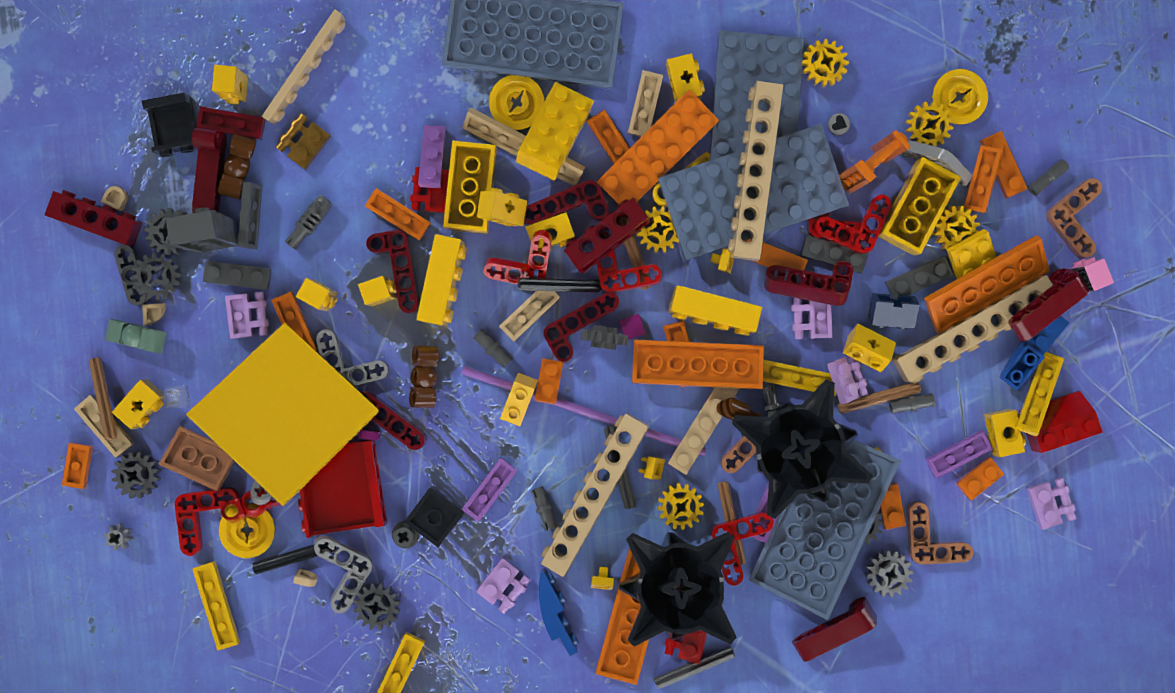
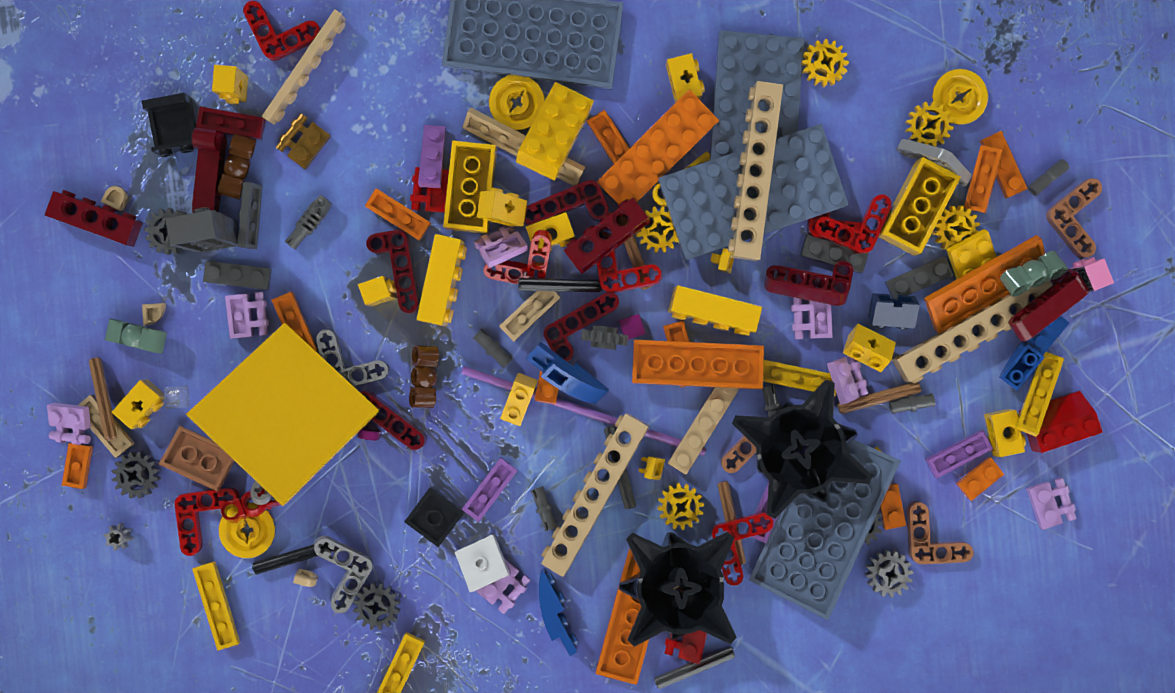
(69, 416): none -> lavender plate
(132, 258): dark grey beam -> none
(148, 271): dark grey gear -> none
(272, 38): none -> red beam
(317, 295): yellow brick -> none
(344, 492): red panel -> none
(404, 535): dark grey piece -> none
(482, 563): none -> white plate
(500, 245): none -> lavender plate
(565, 377): none -> blue slope
(601, 581): yellow tile -> none
(645, 103): tan plate -> none
(732, 407): reddish brown arm -> none
(774, 256): orange tile -> none
(836, 631): dark red beam -> none
(838, 124): light grey tile -> none
(884, 150): orange fence -> none
(1033, 273): none -> sand green piece

